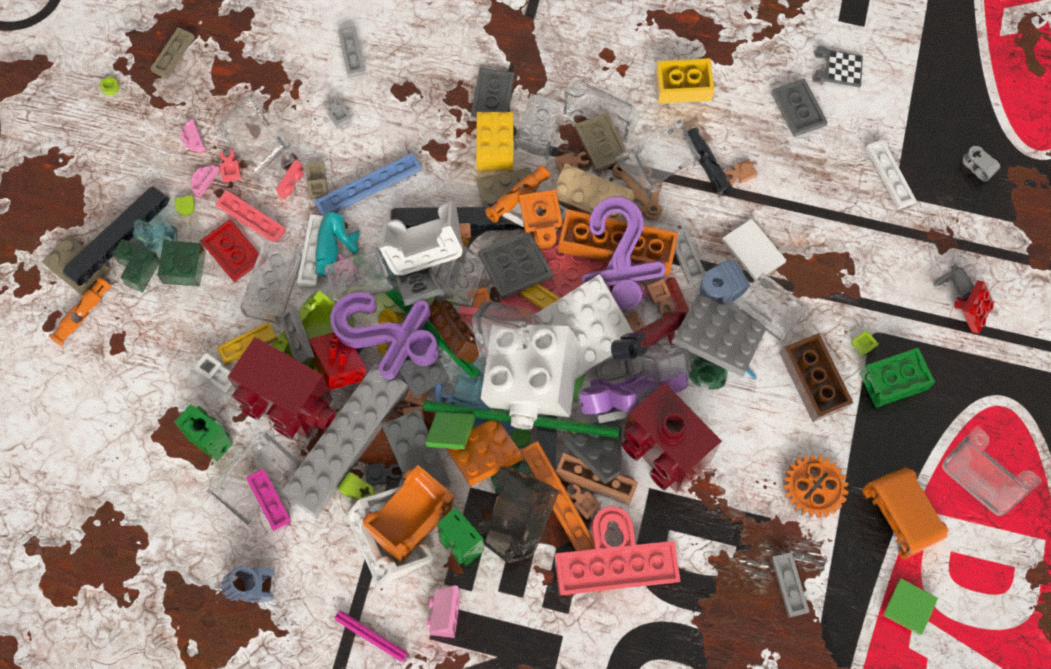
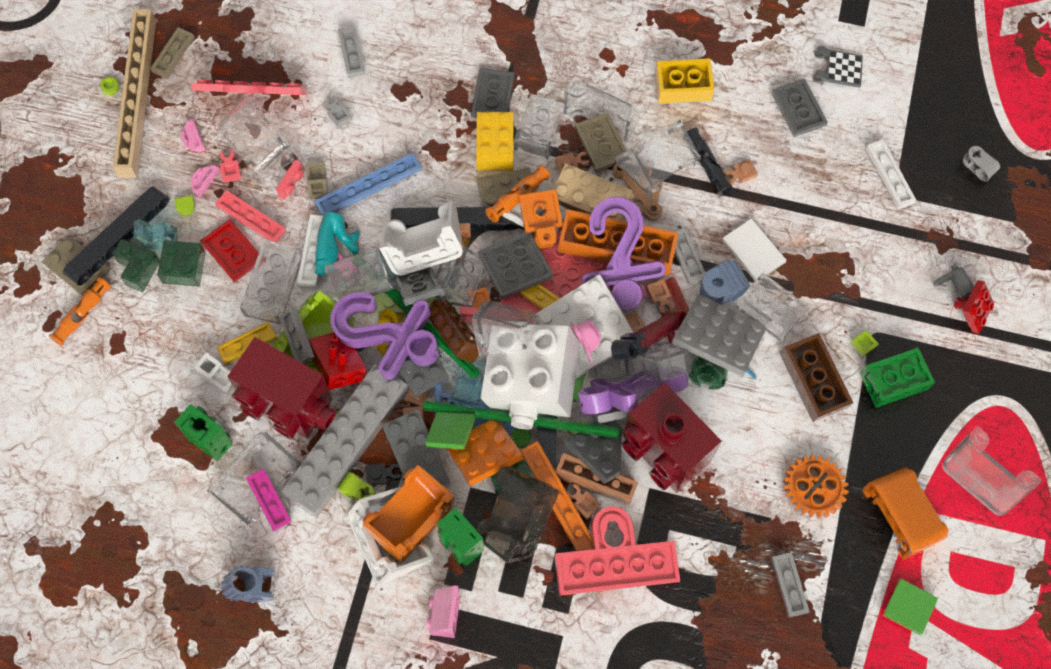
(134, 94): none -> tan brick
(243, 87): none -> coral plate
(371, 636): dark pink axle -> none
(588, 336): none -> bright pink piece

